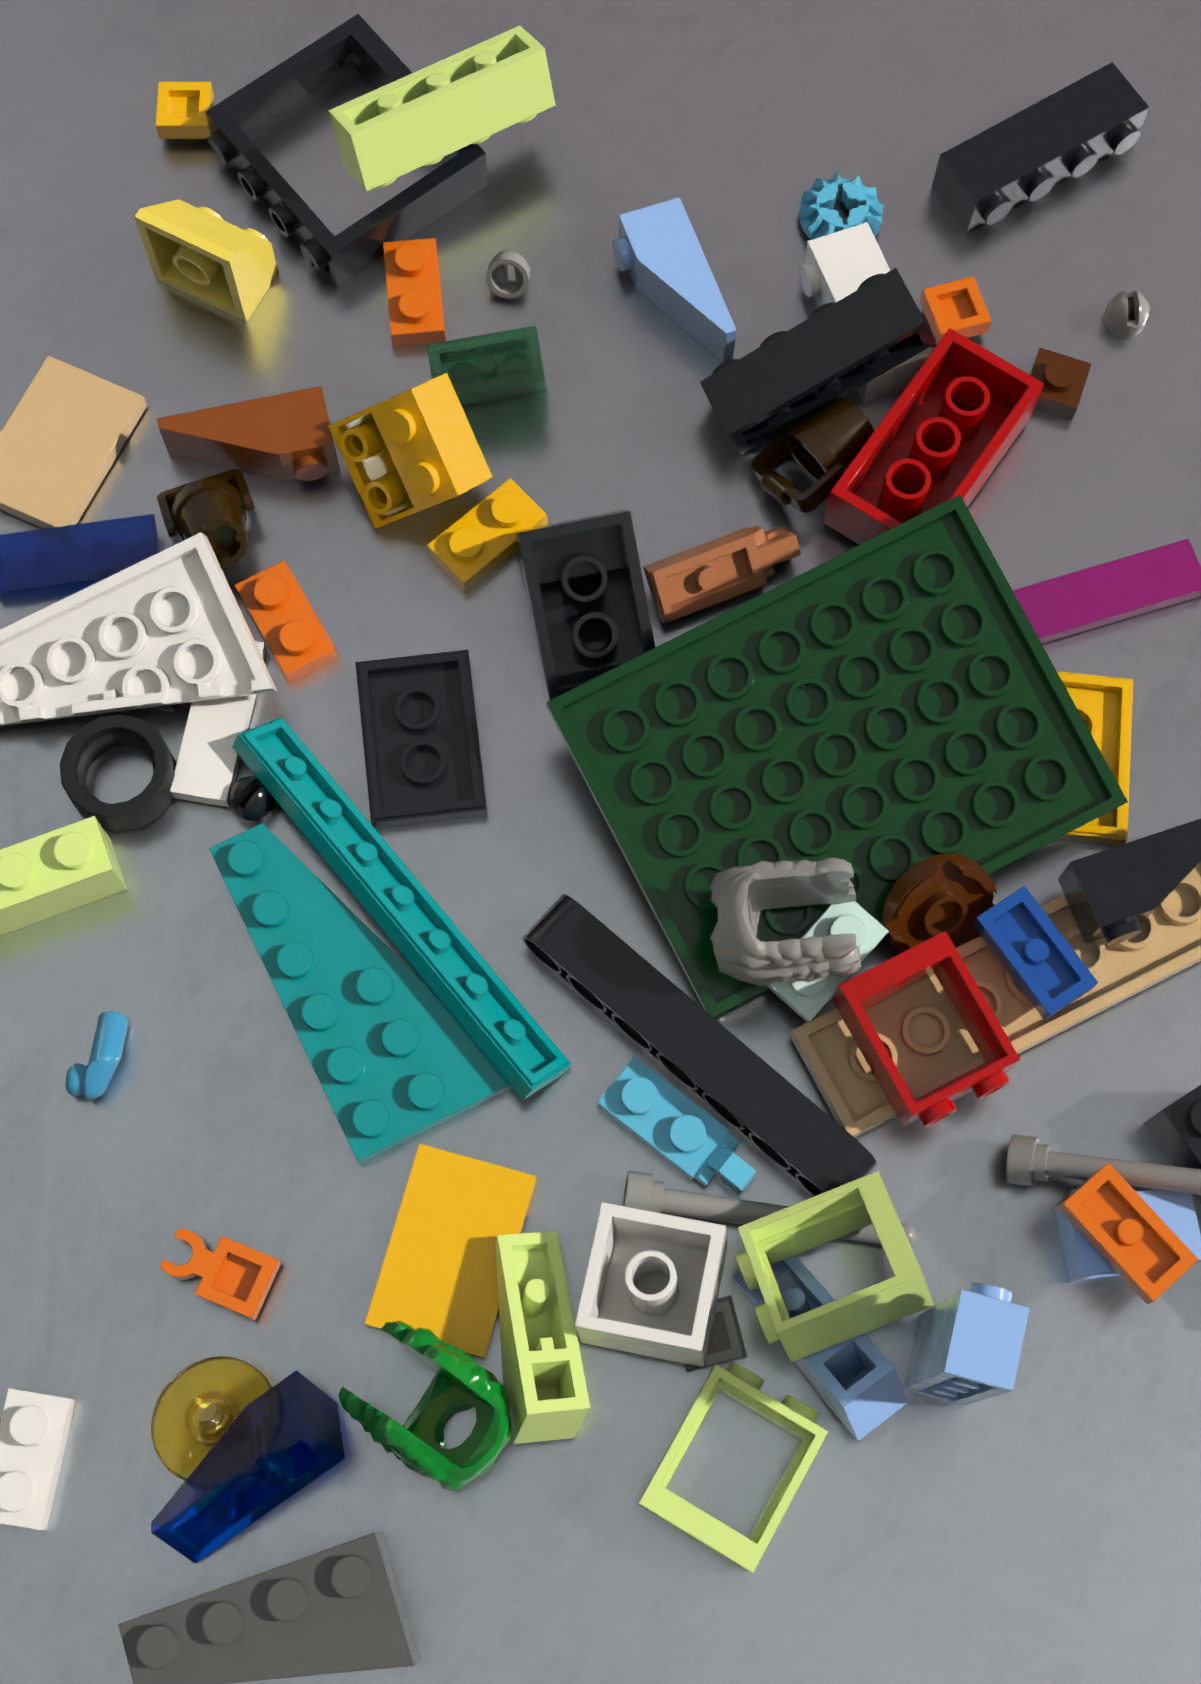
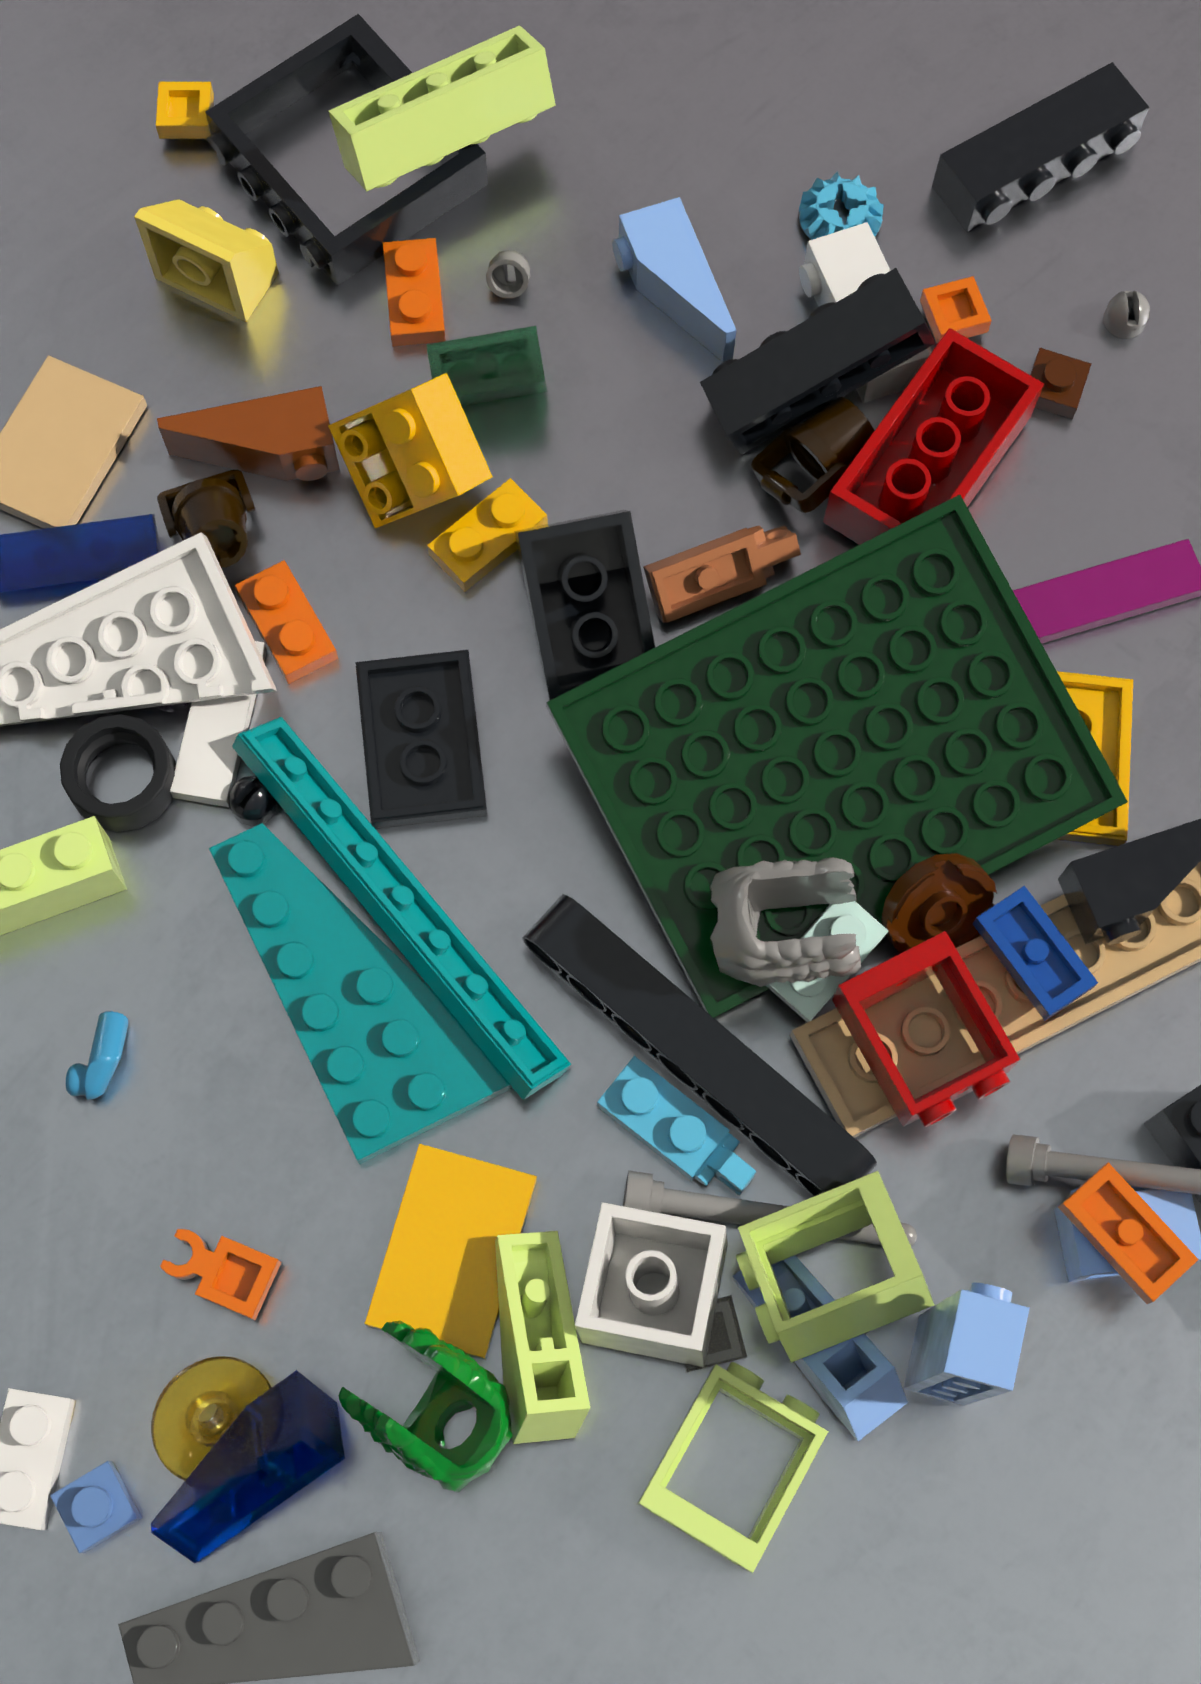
(96, 1506): none -> medium blue plate

